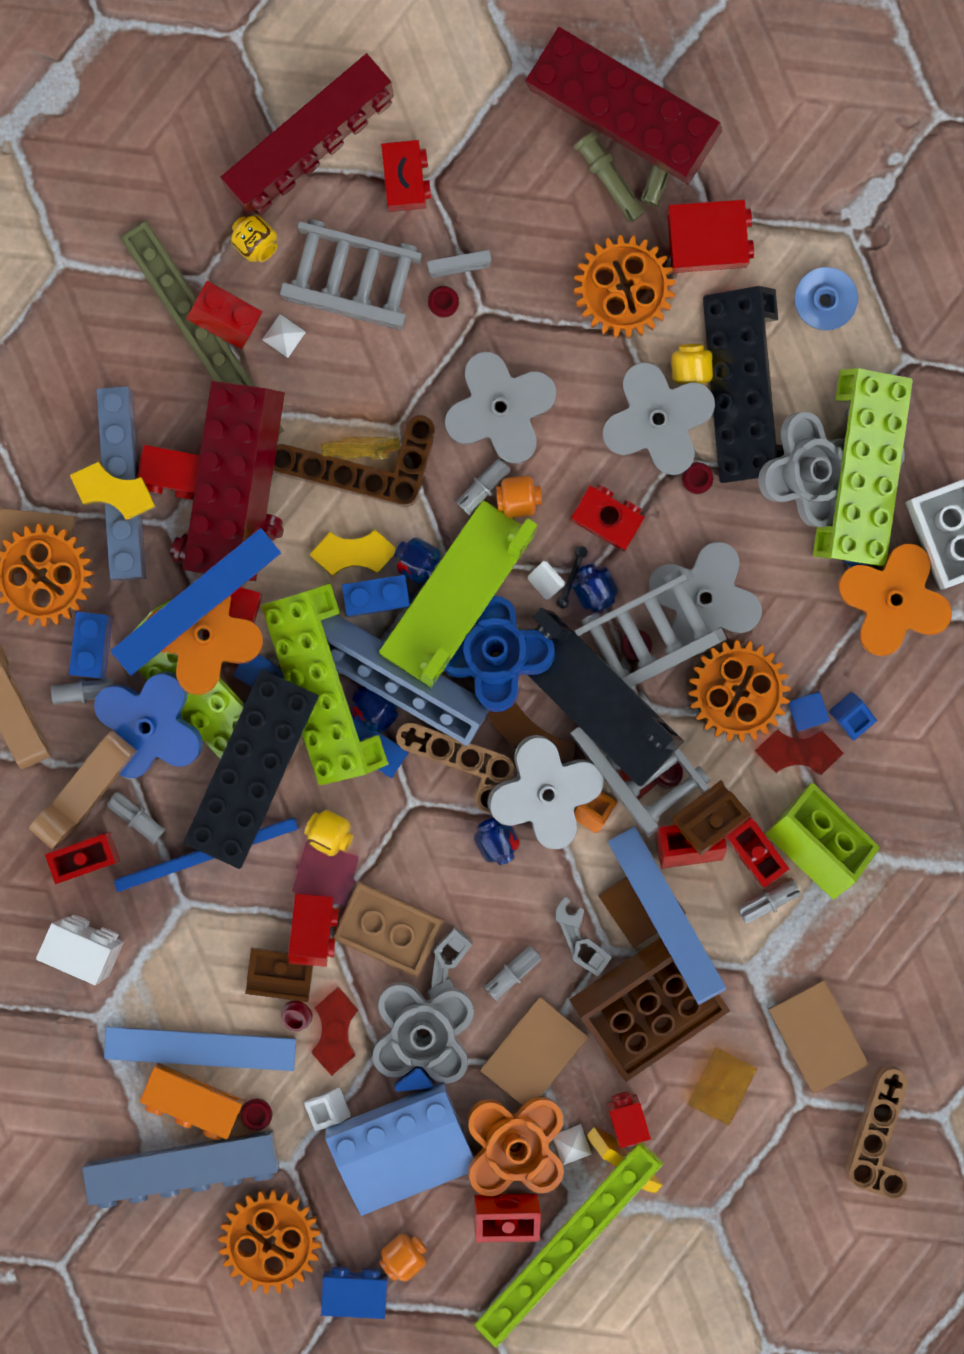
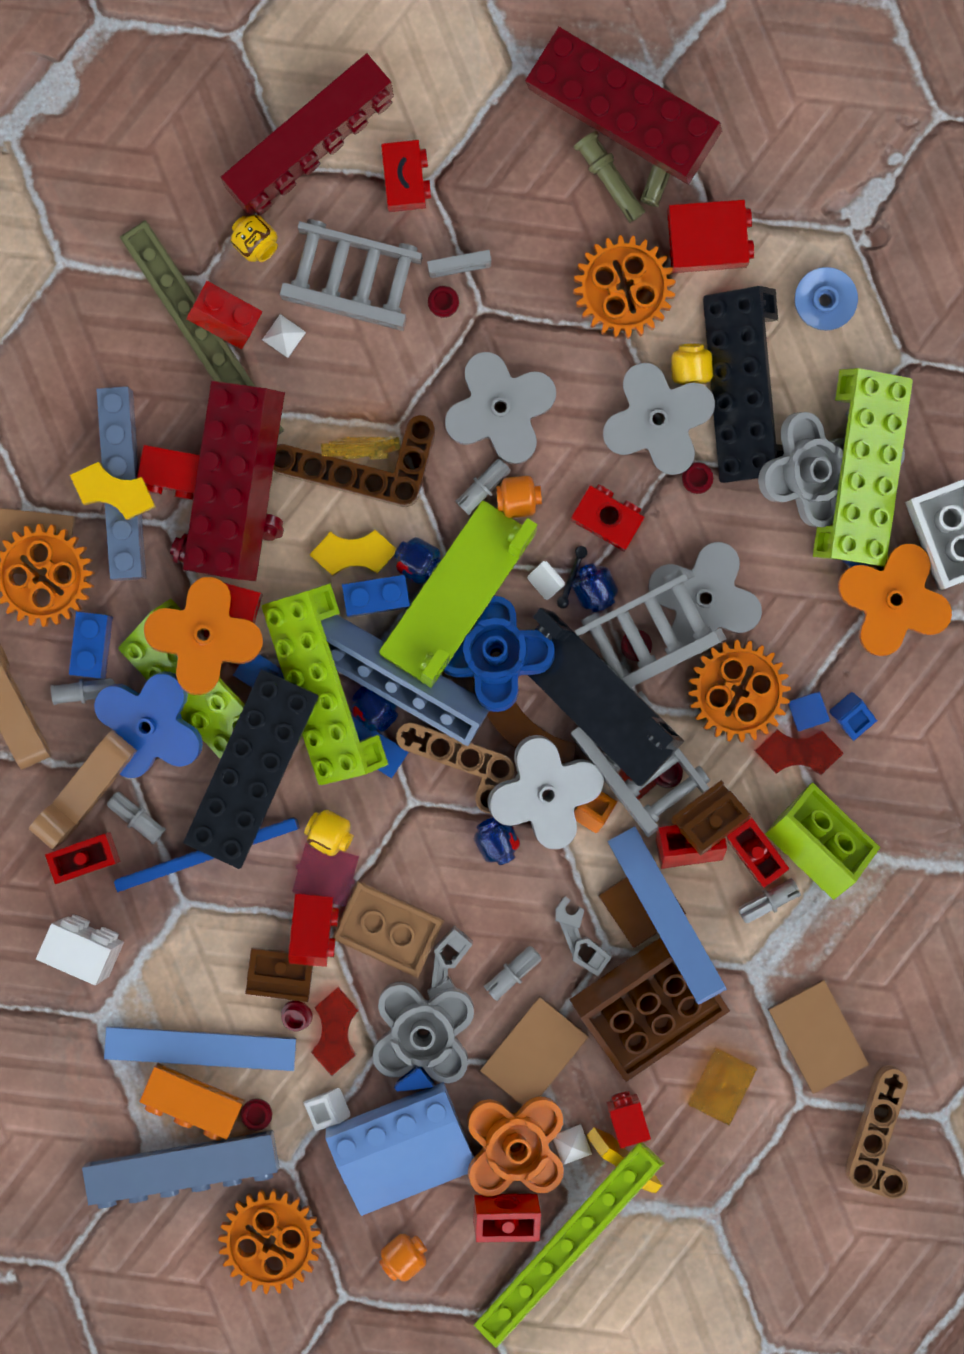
(195, 601): blue tile -> none
(354, 1293): blue brick -> none

